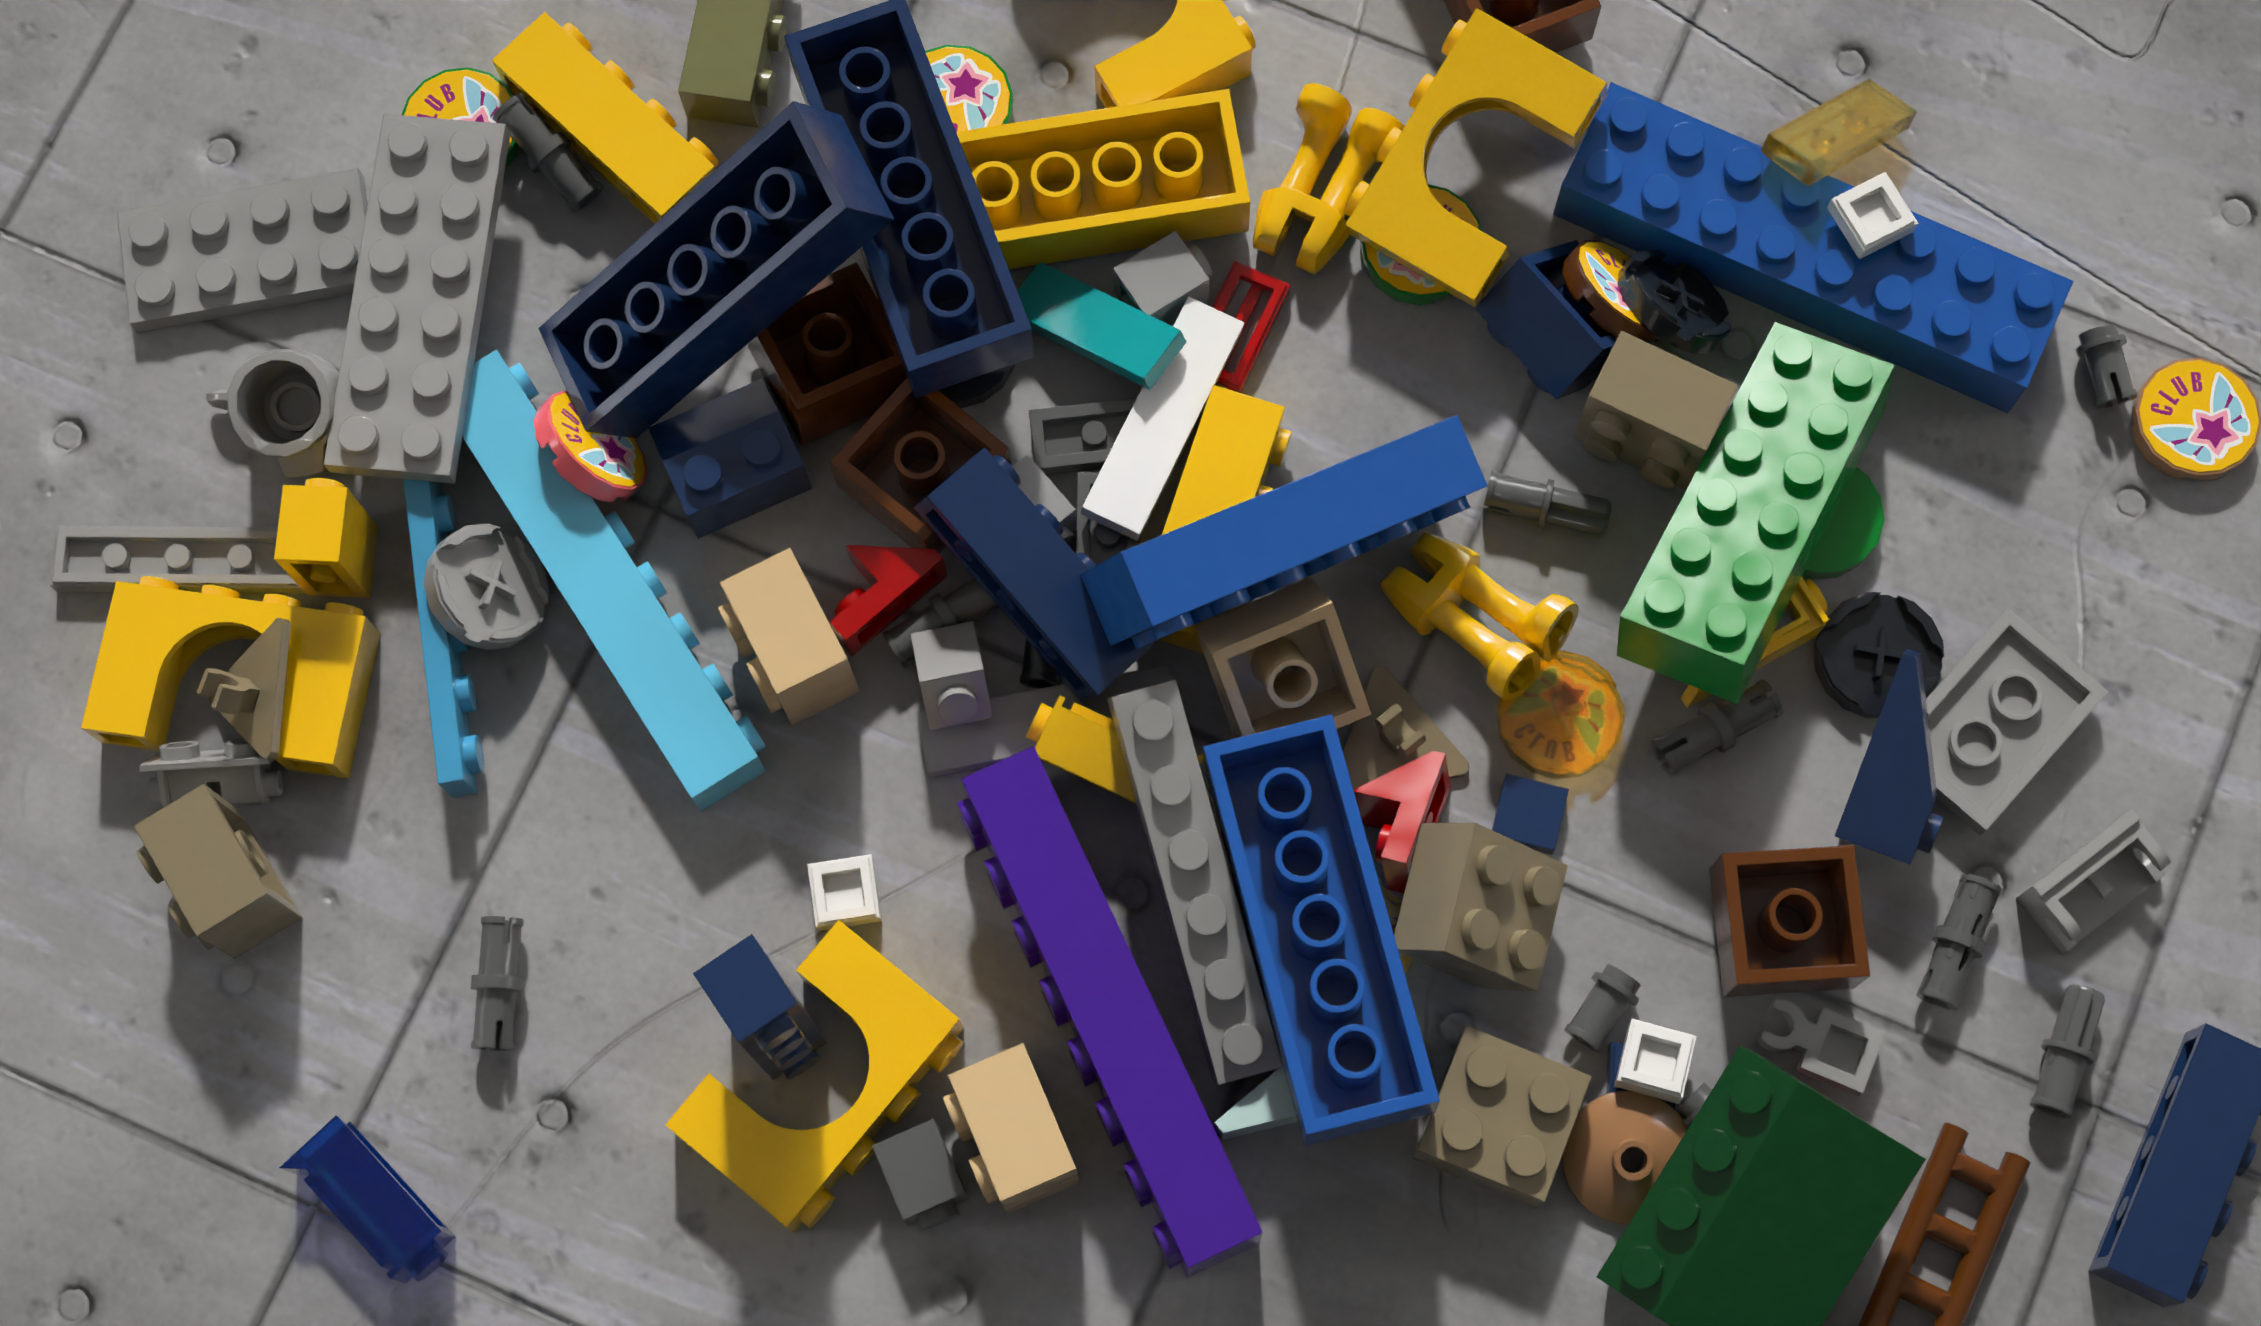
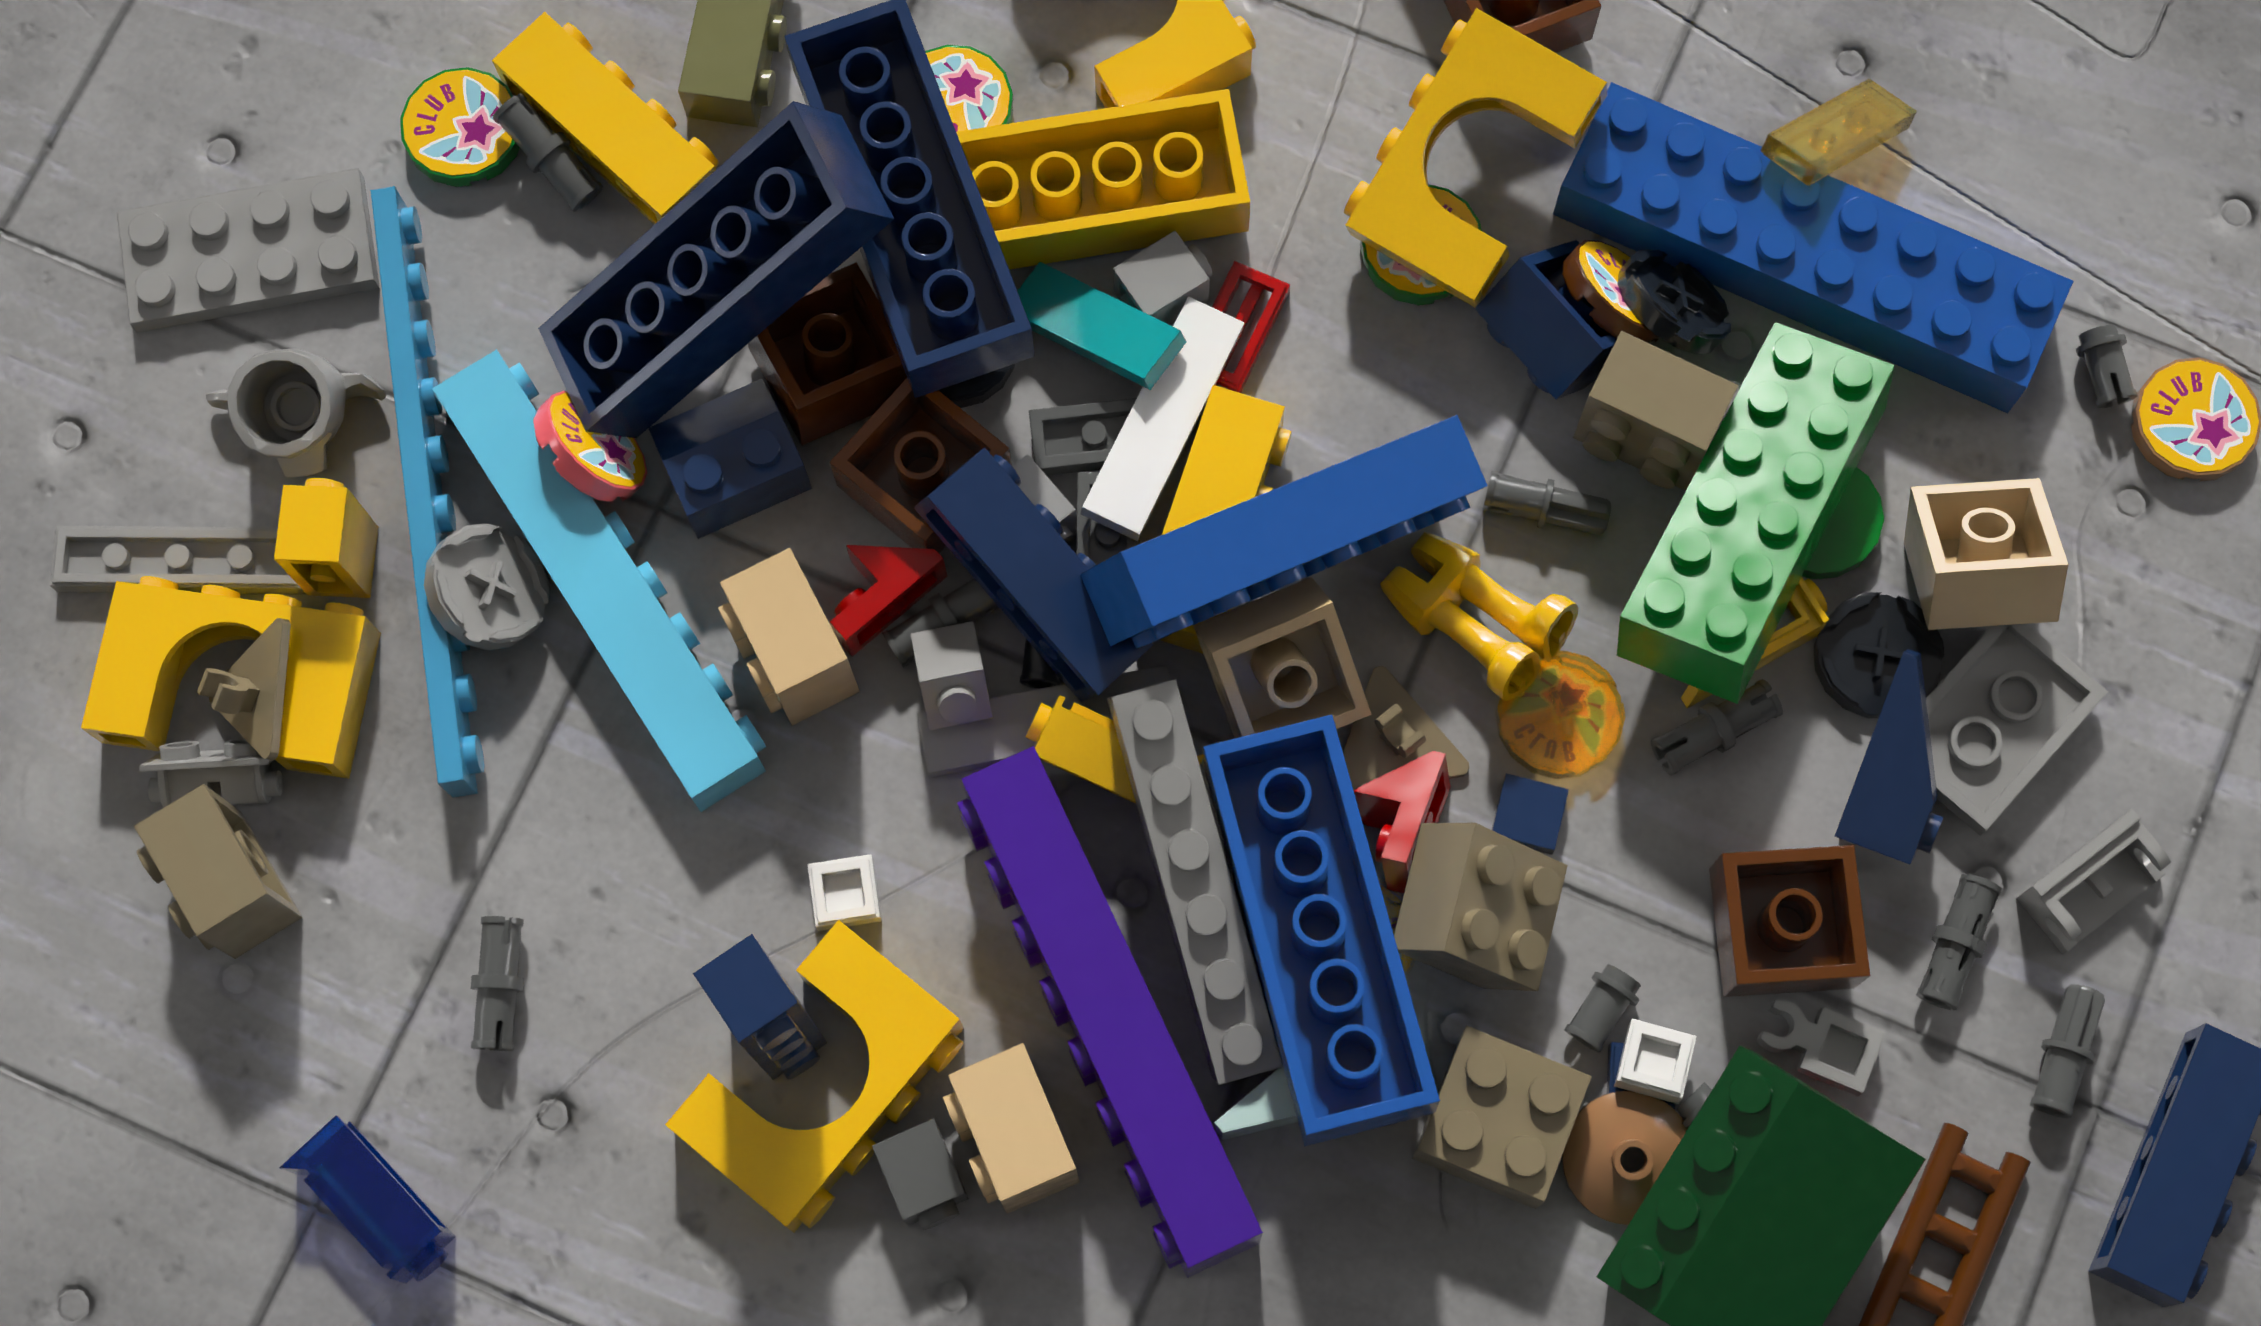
(417, 299): light grey plate -> none
(1324, 121): yellow piece -> none
(1872, 215): white tile -> none
(1985, 554): none -> tan brick

